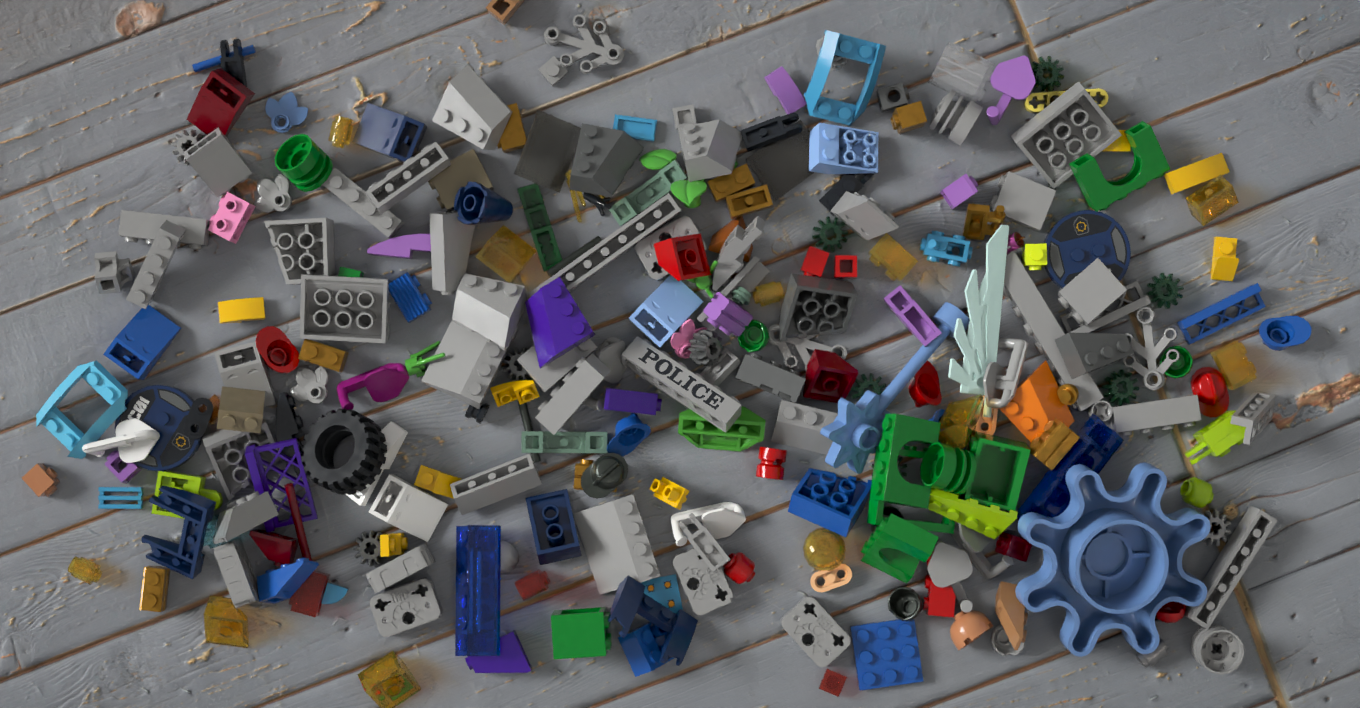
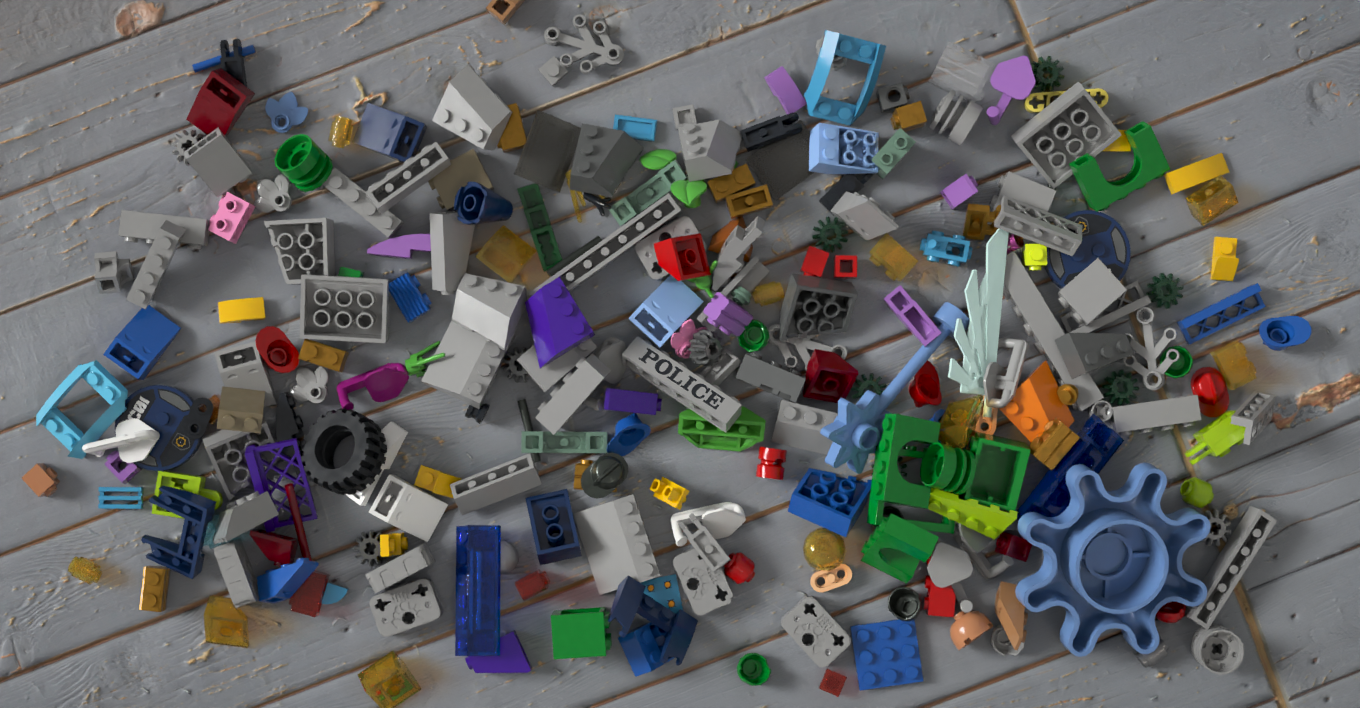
(507, 392): yellow slope -> none
(753, 669): none -> green hair
(892, 152): none -> sand green panel
(1038, 228): none -> light grey fence

